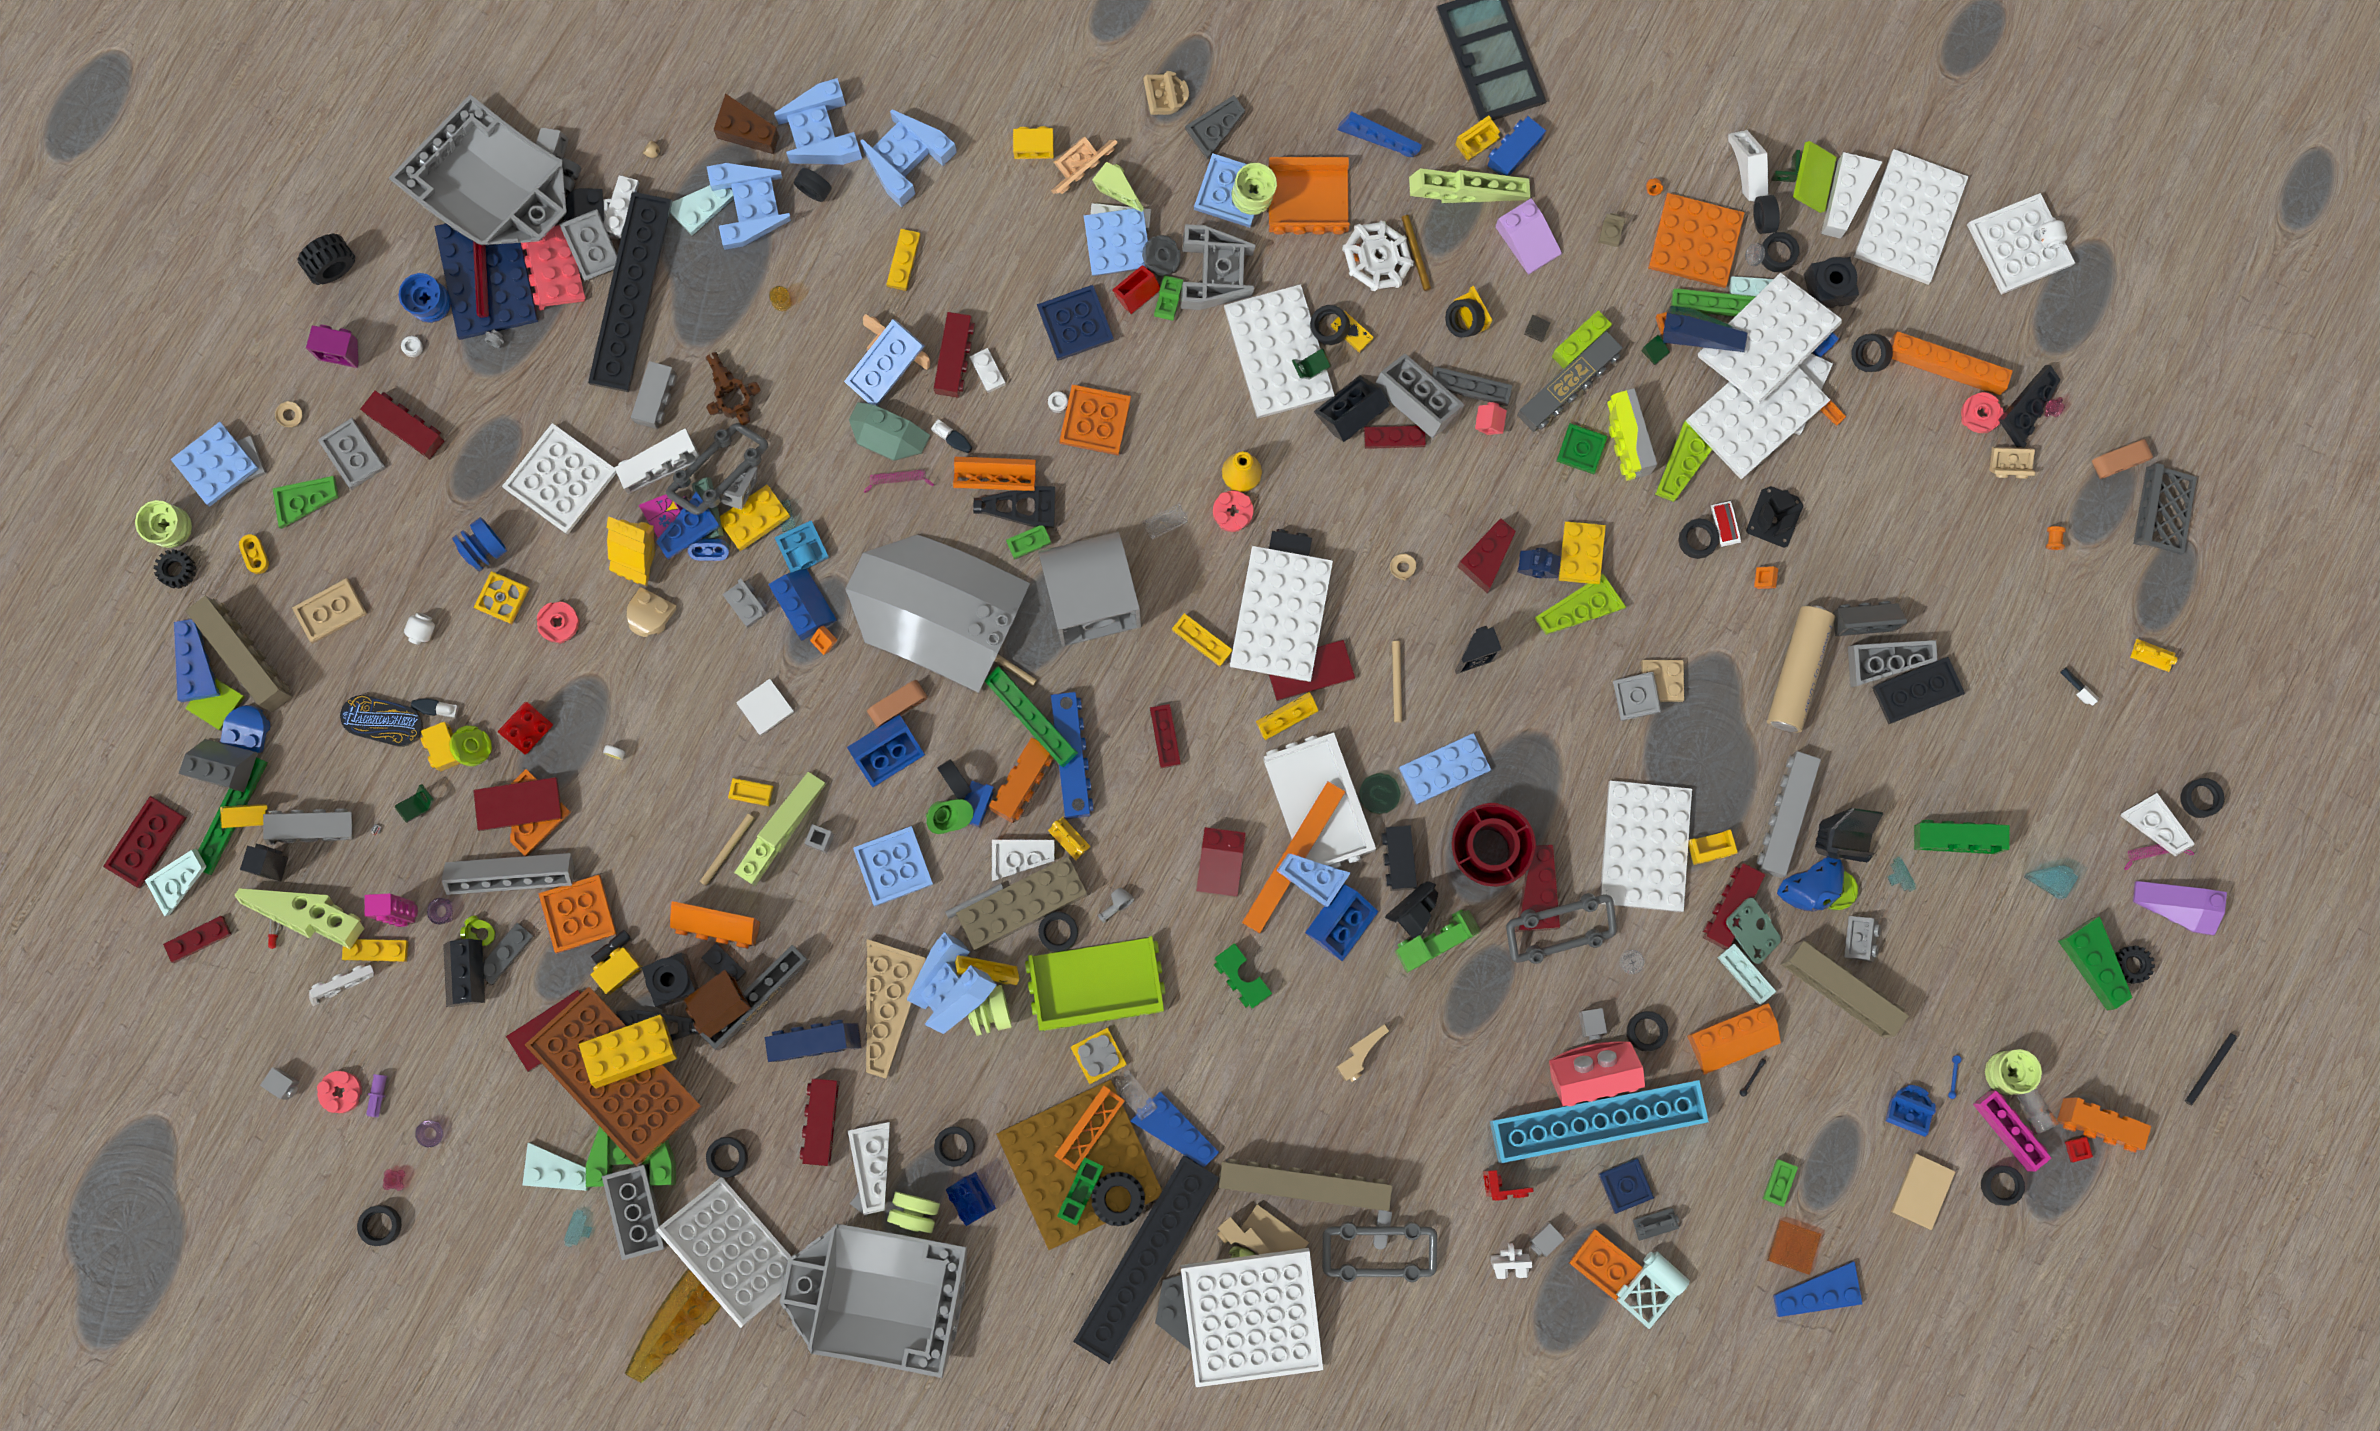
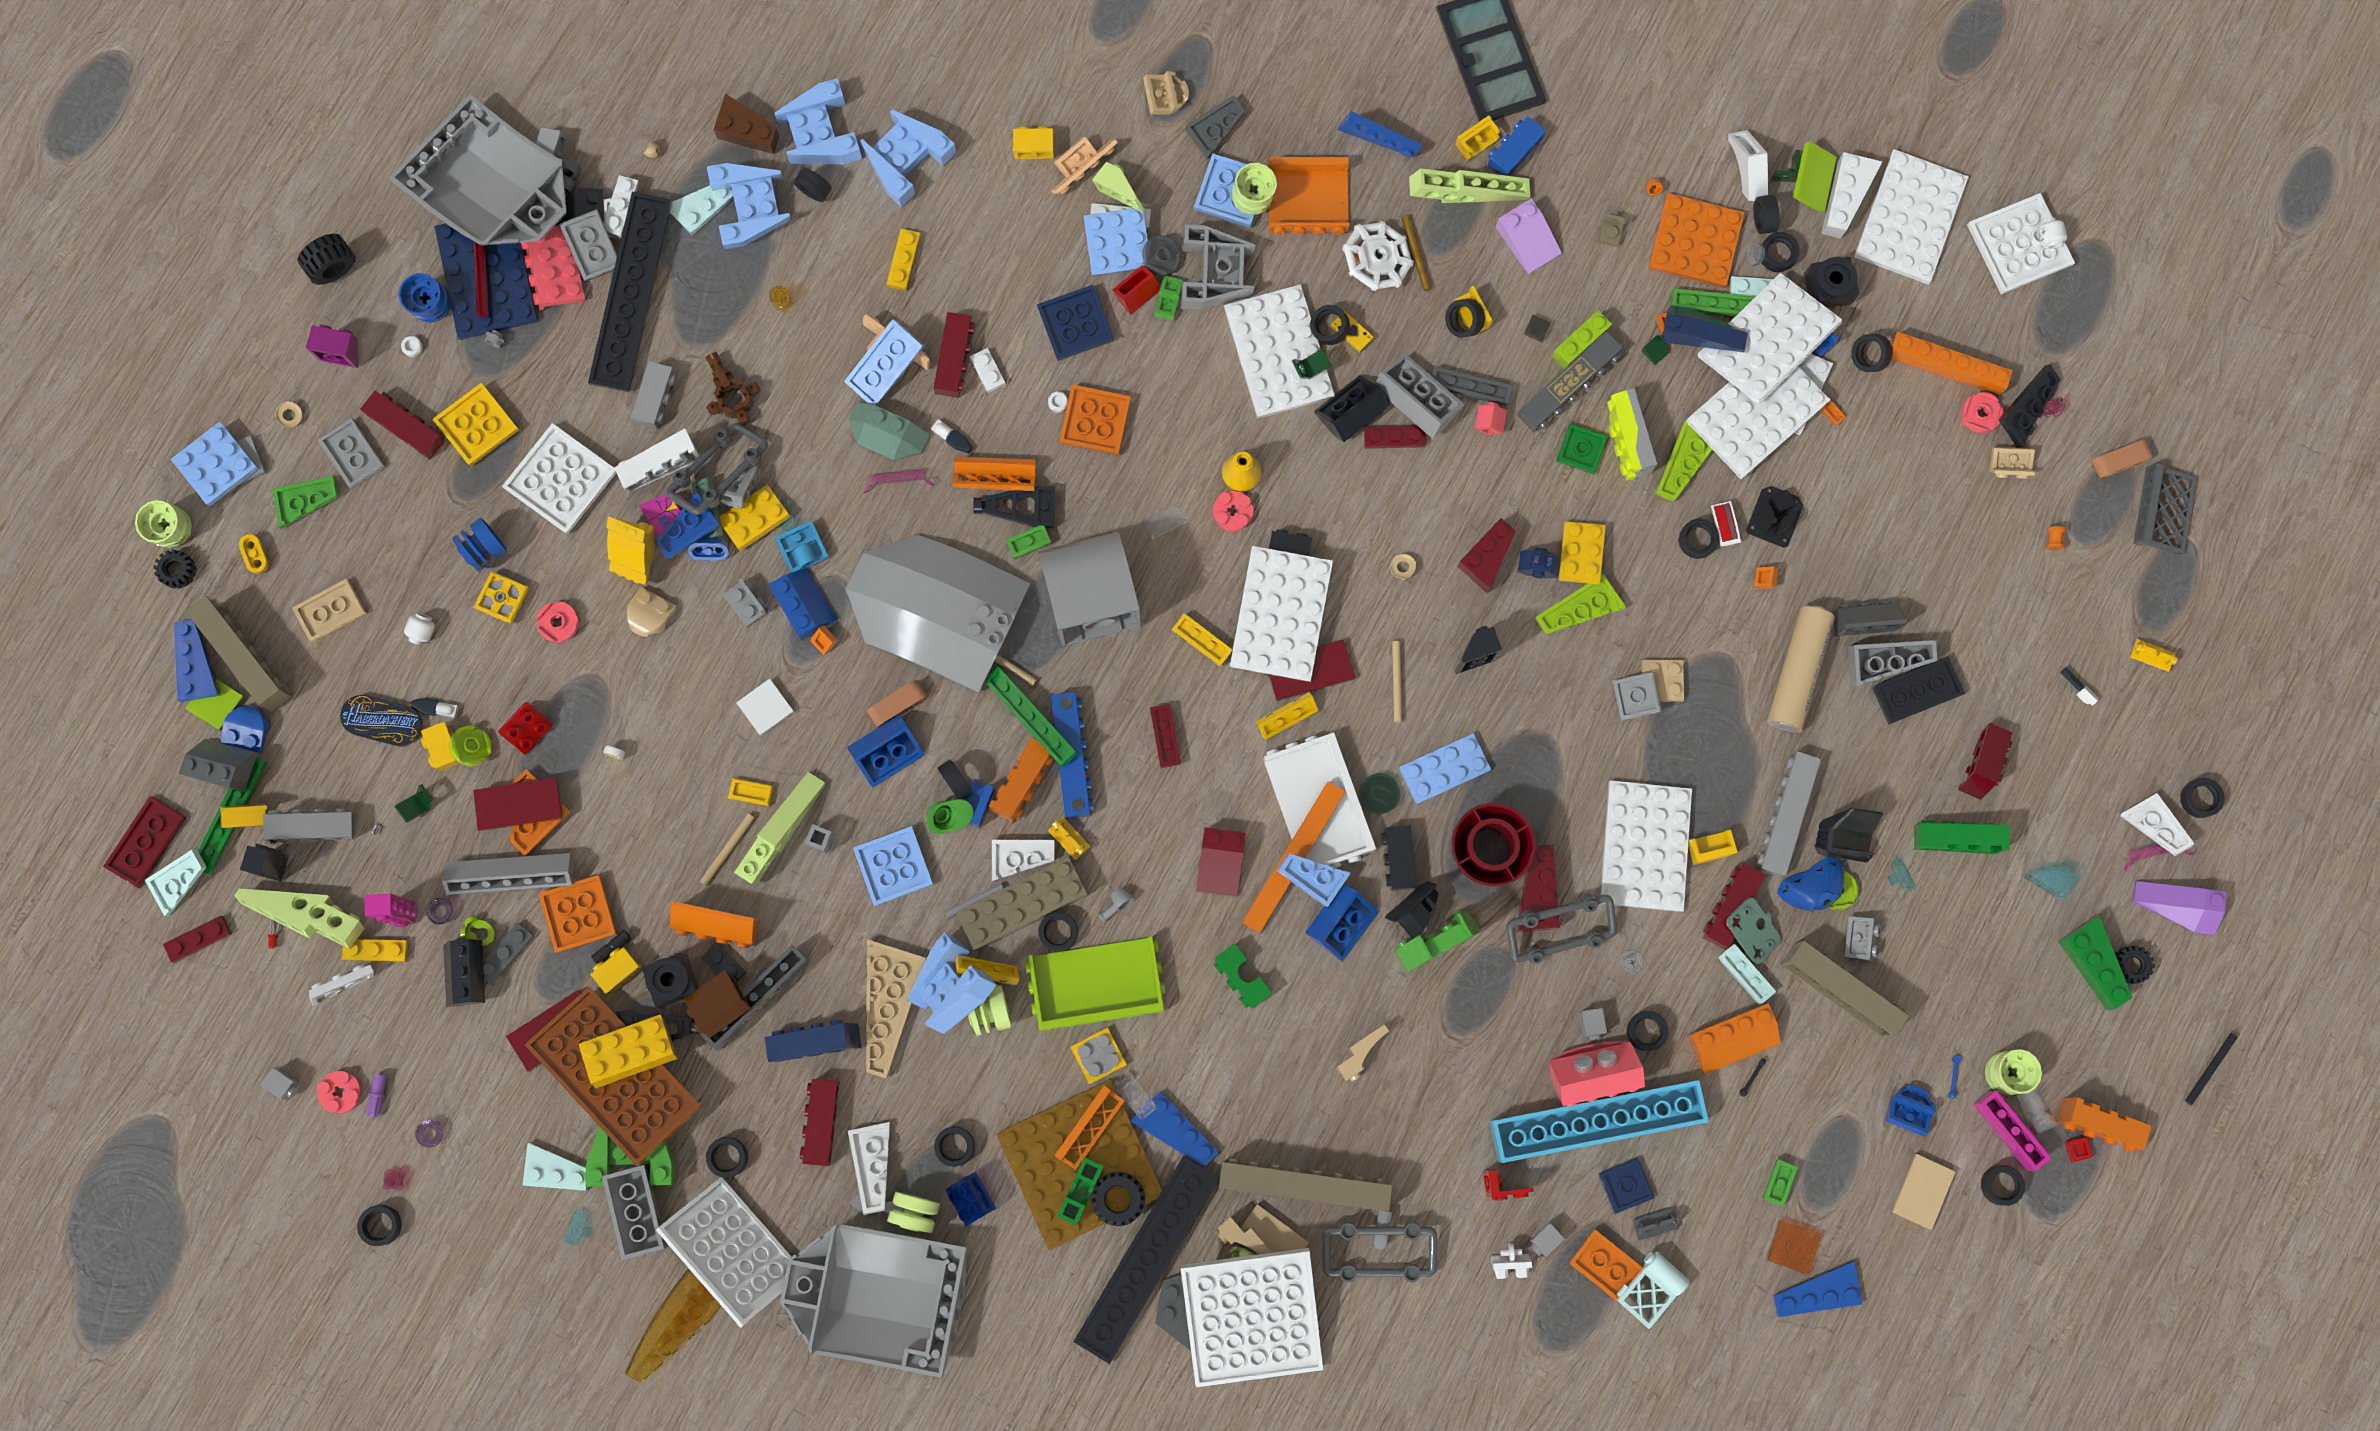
(475, 424): none -> yellow plate
(1987, 761): none -> dark red wedge

